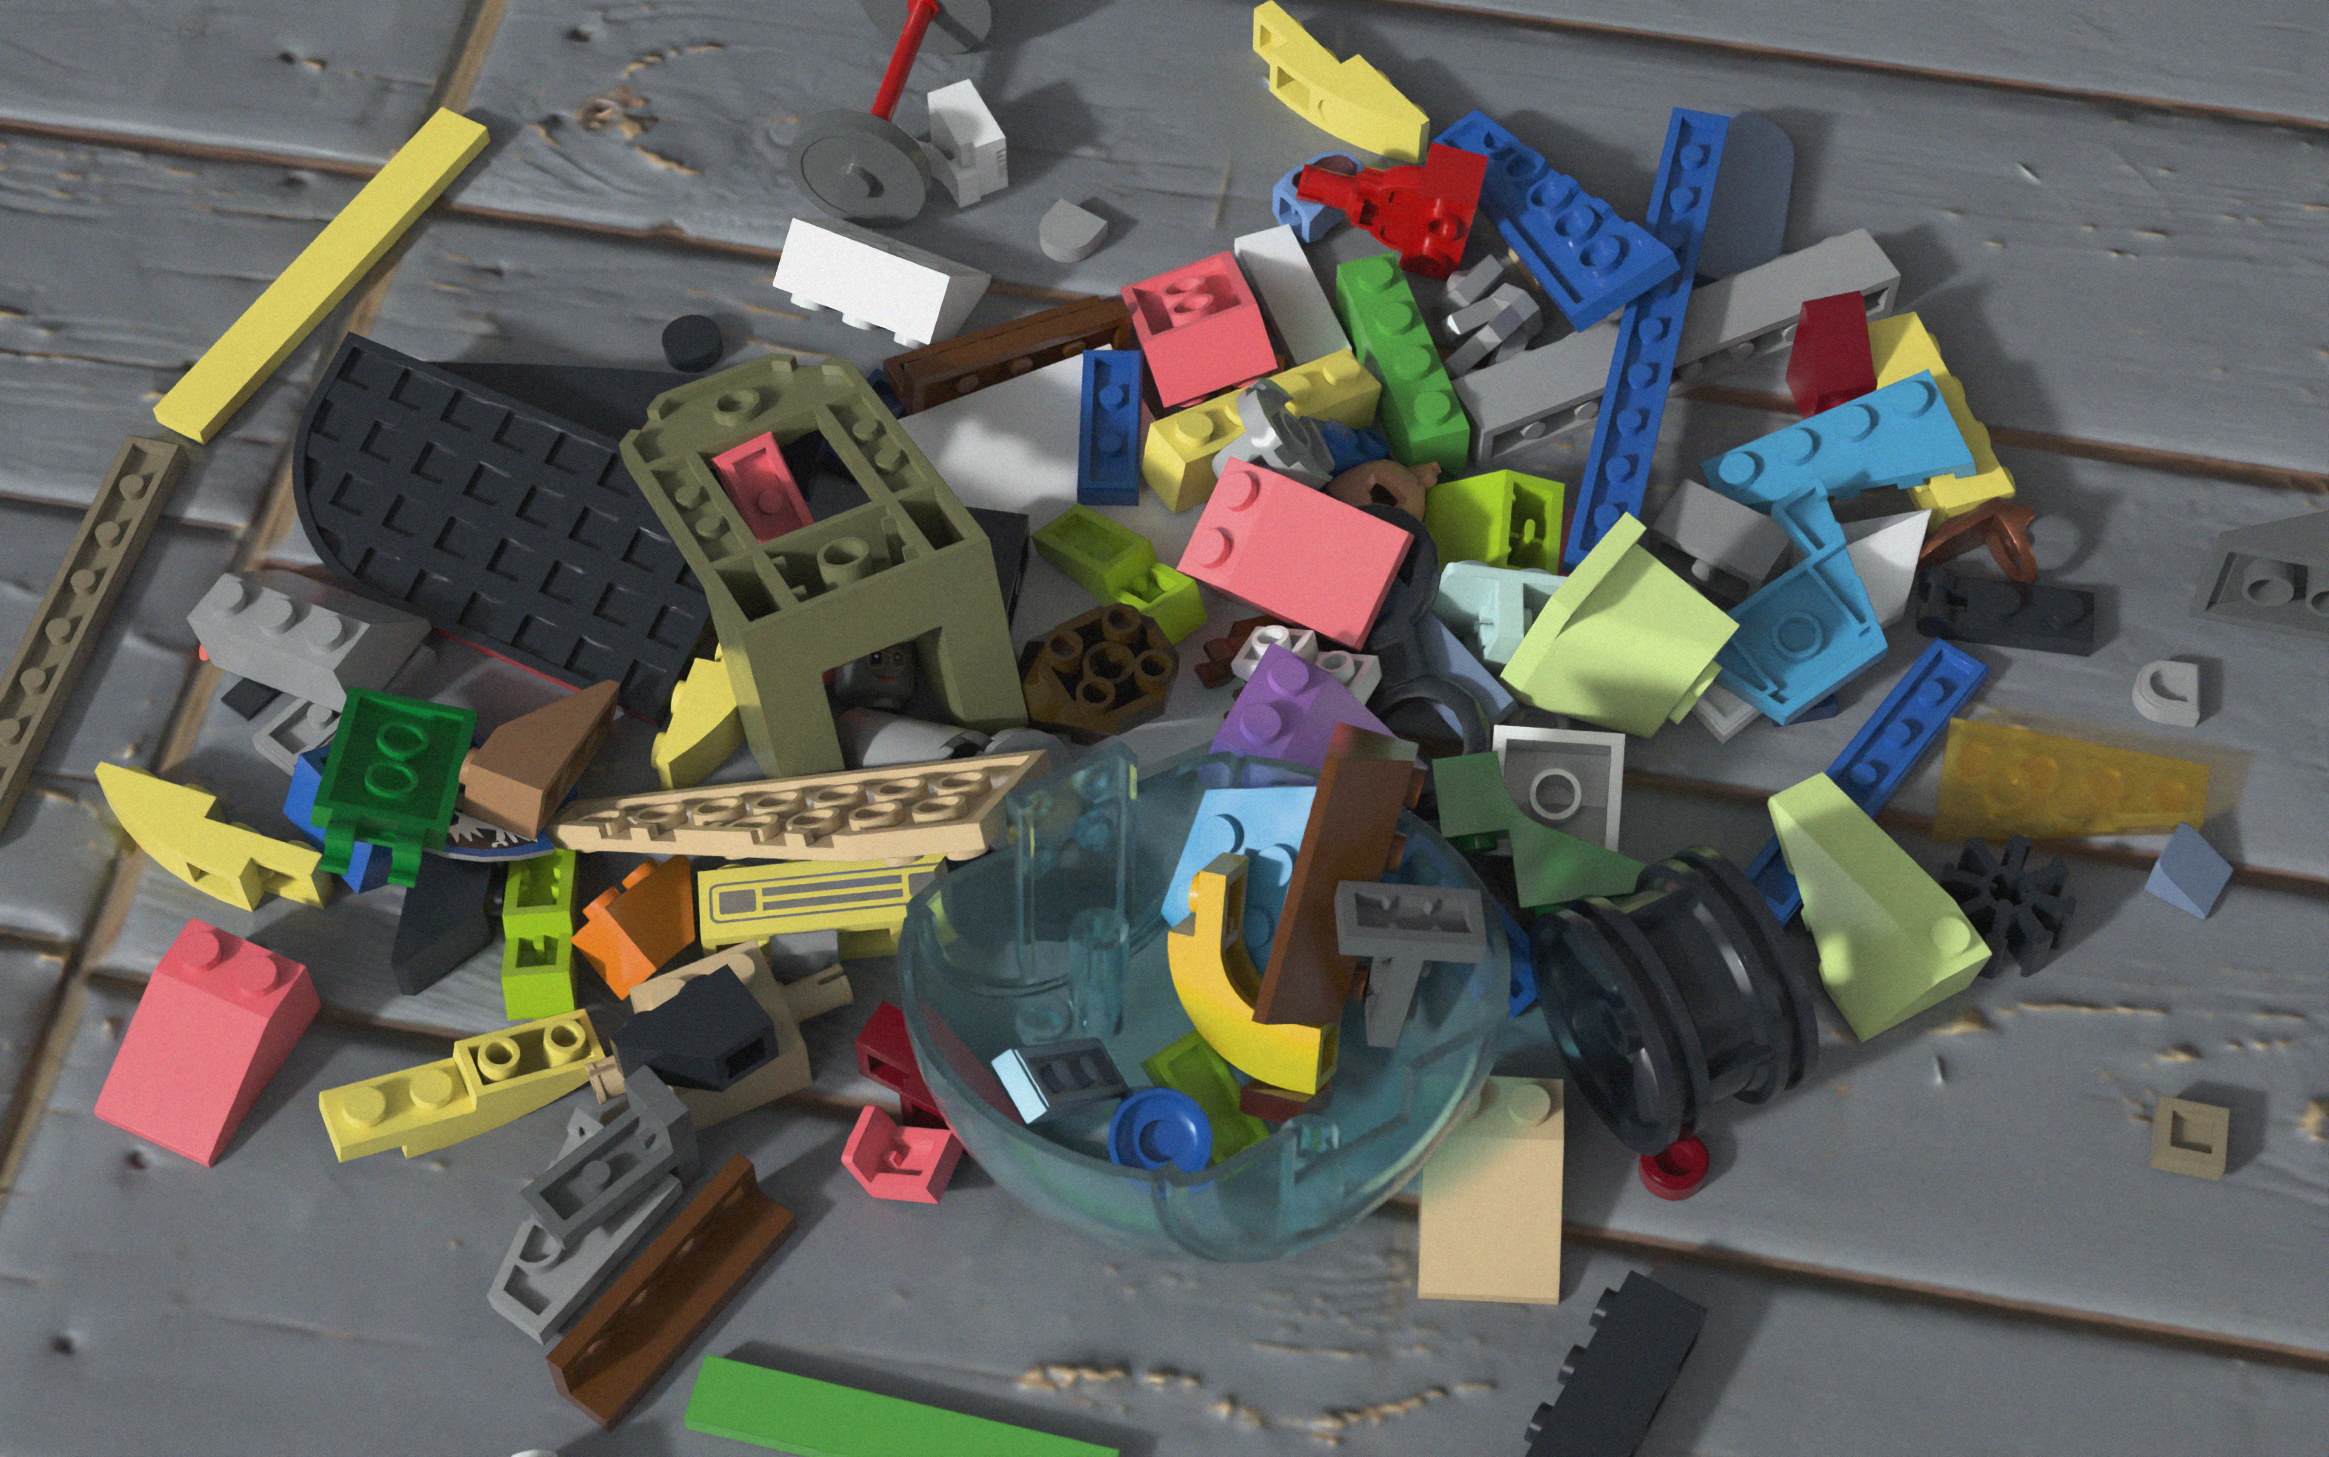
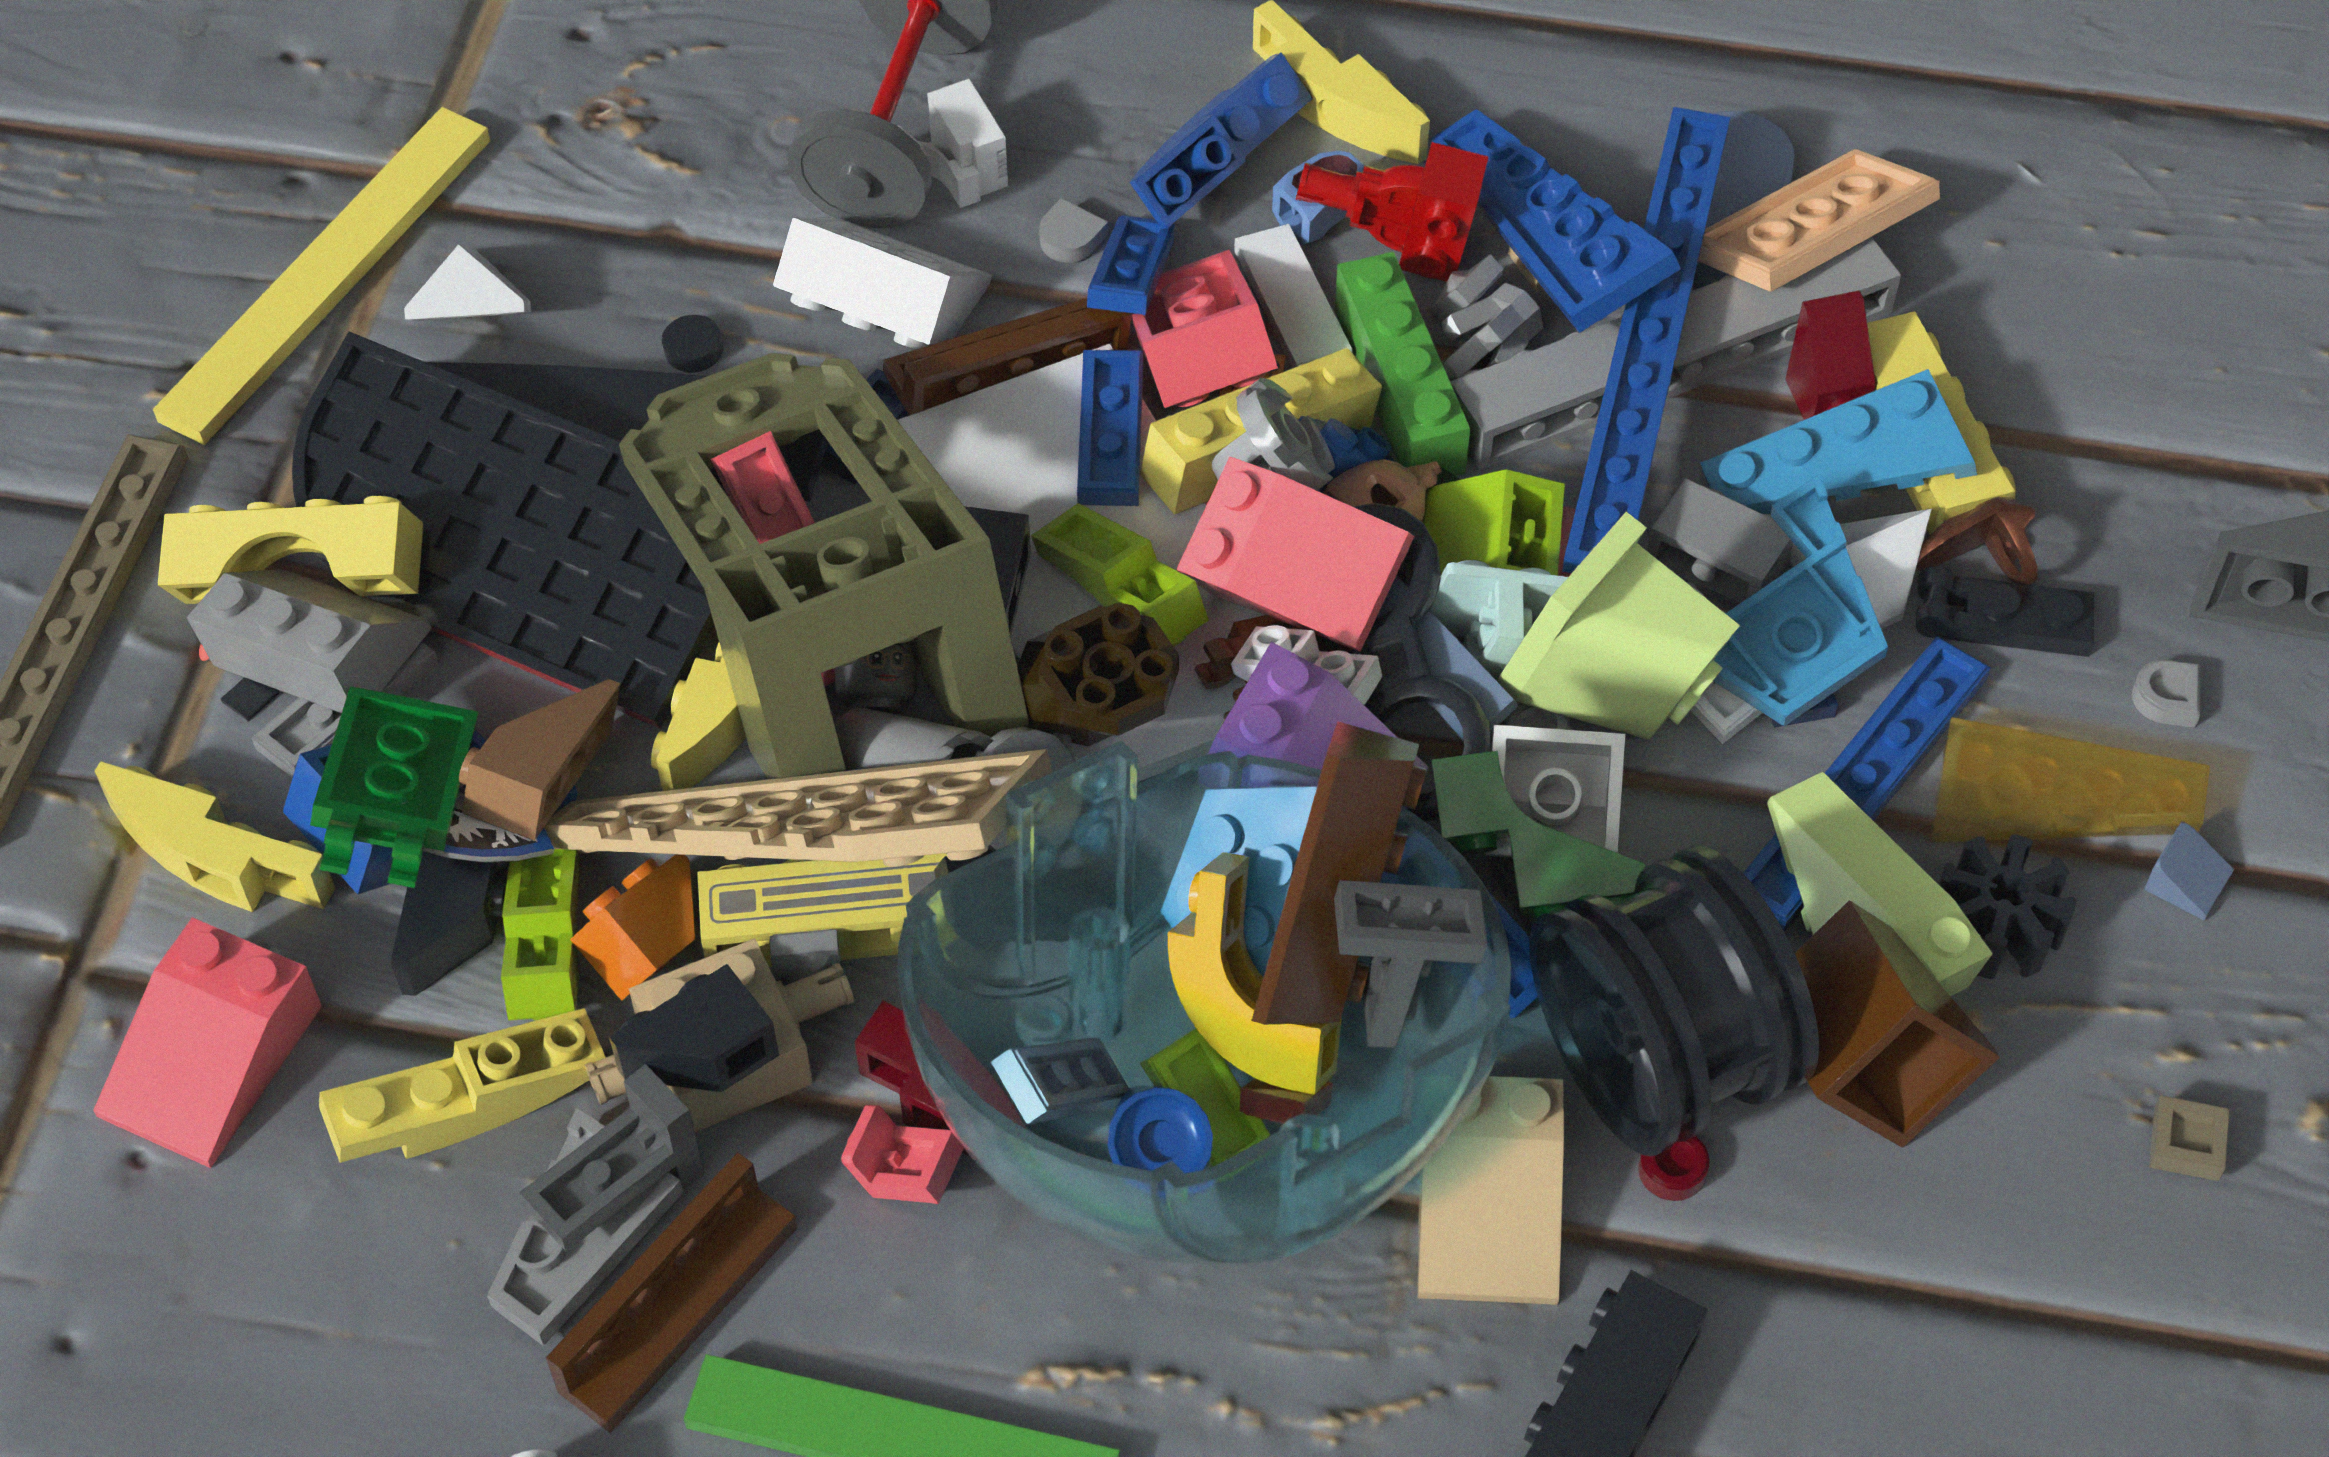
(368, 545): none -> light yellow arch
(466, 288): none -> white slope
(1130, 266): none -> blue tile
(1218, 139): none -> blue slope
(1815, 219): none -> light nougat tile
(1886, 1028): none -> reddish brown slope

